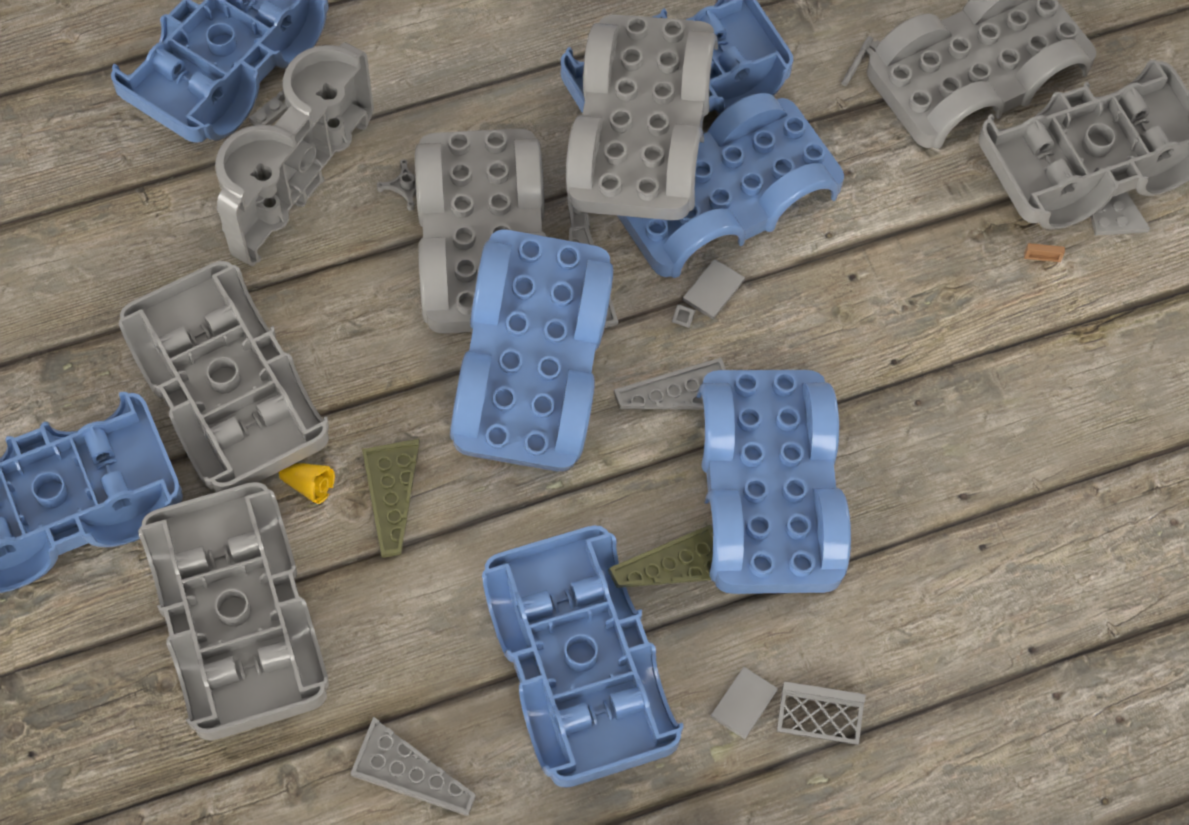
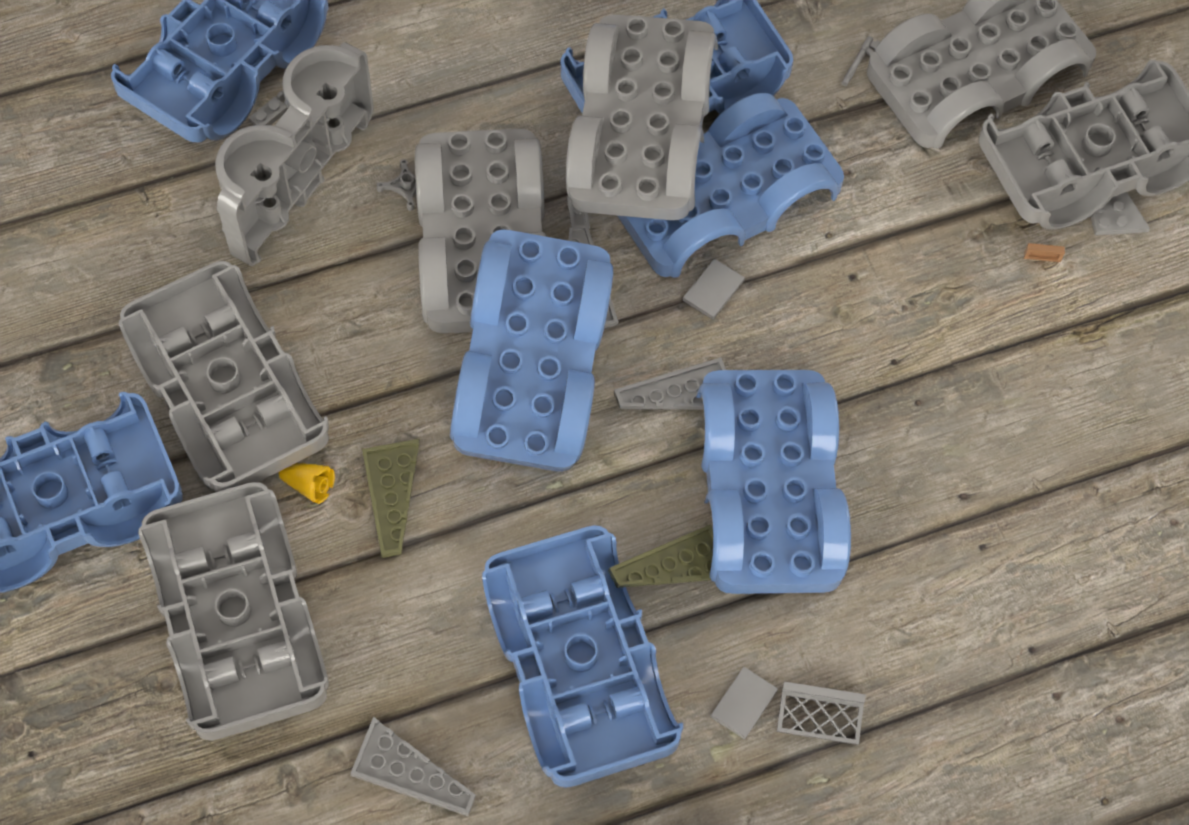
(683, 315): light grey slope -> none

